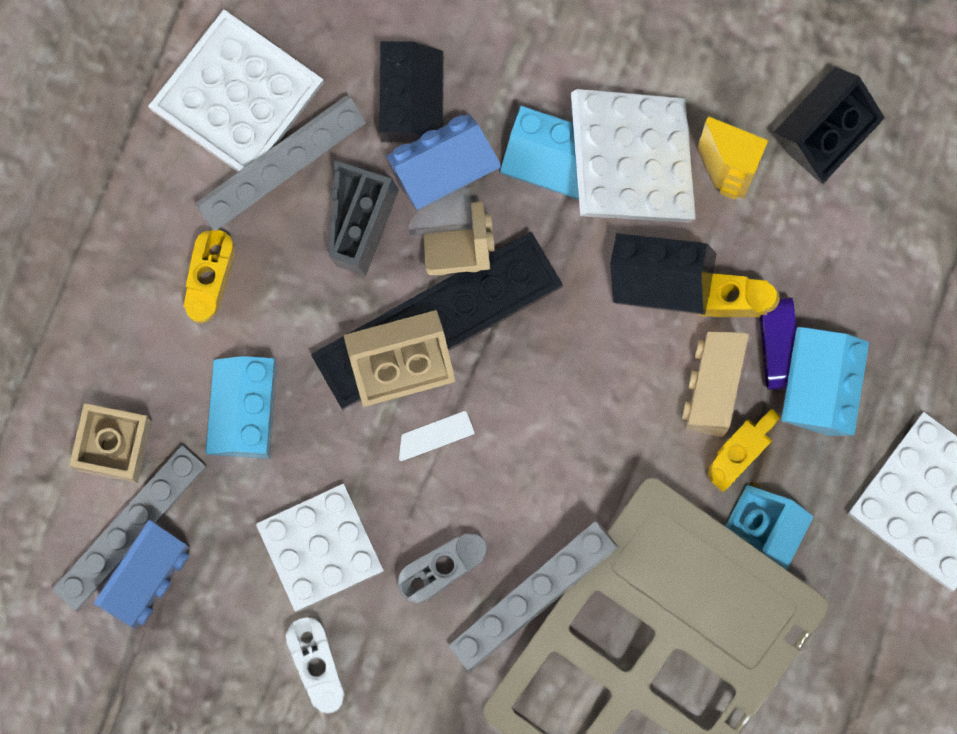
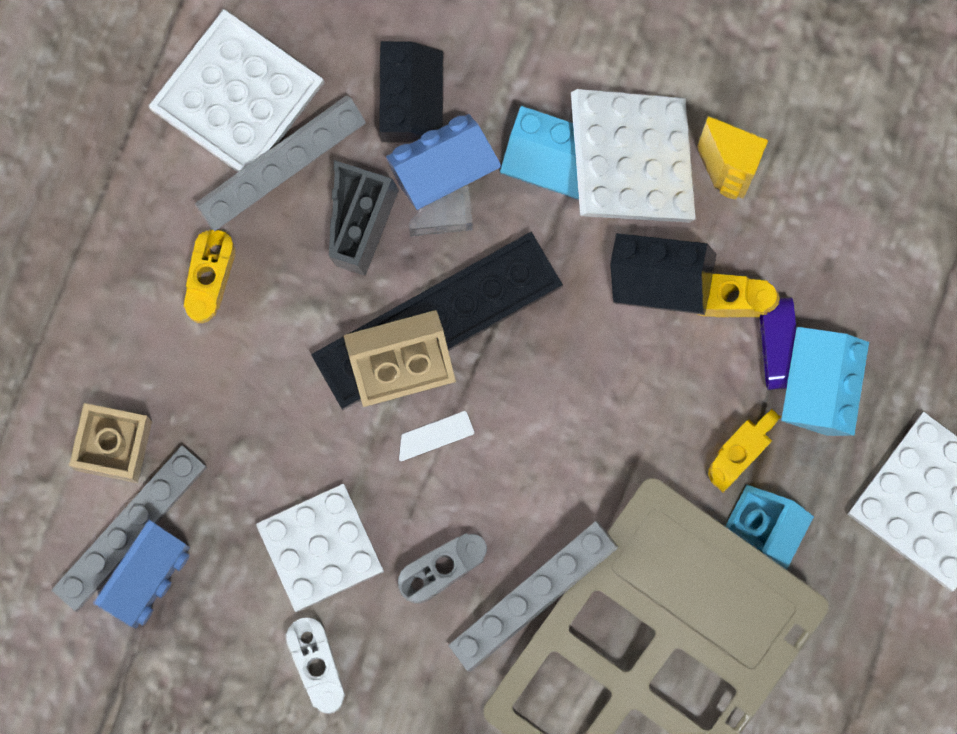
(242, 407): medium azure slope -> none
(461, 249): tan bracket -> none
(715, 382): tan slope -> none
(829, 124): black slope -> none

